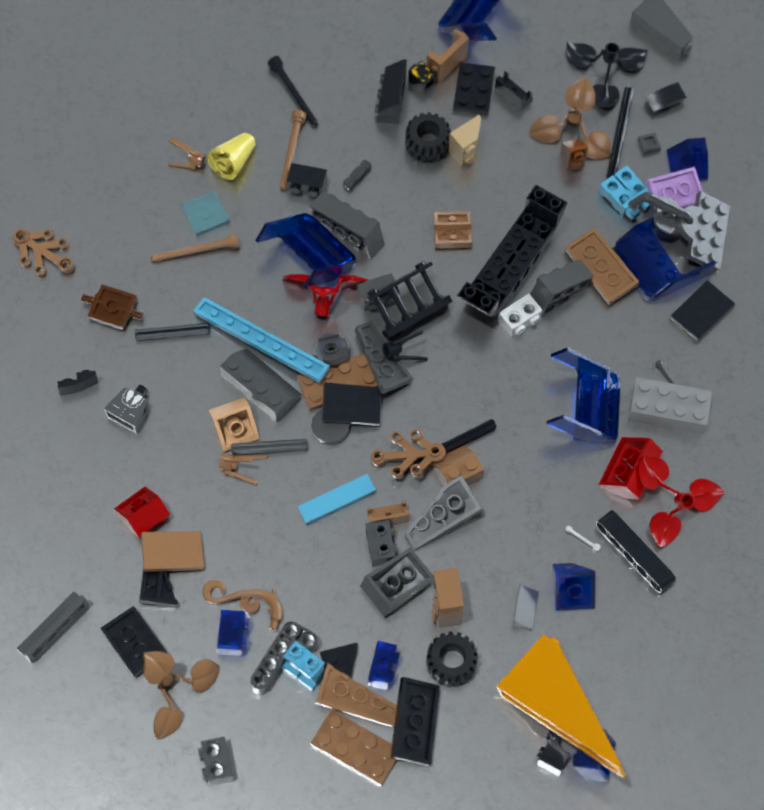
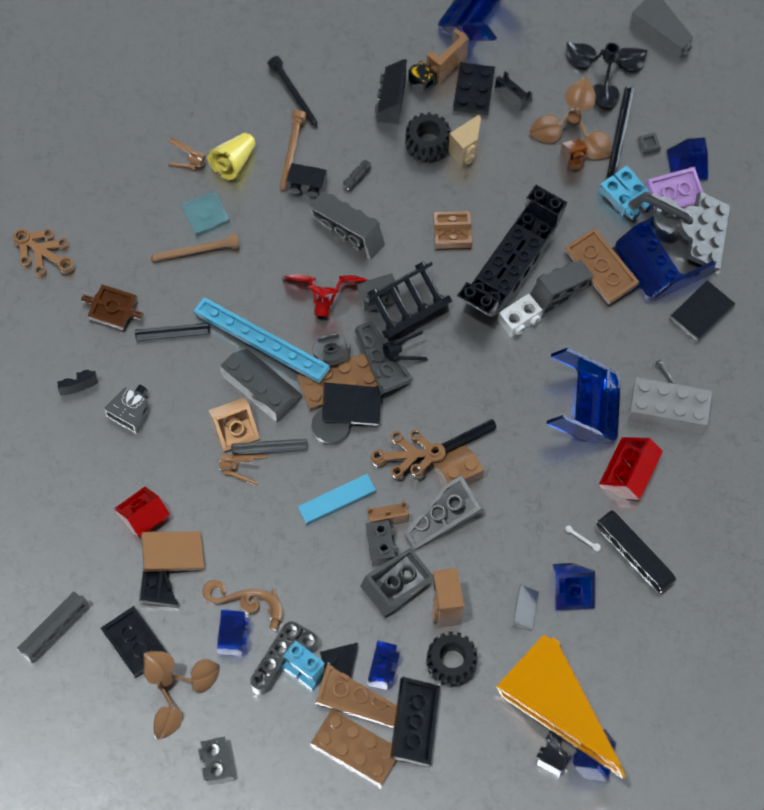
(313, 244): clear blue windscreen -> none
(666, 96): black slope -> none
(703, 496): red plant -> none

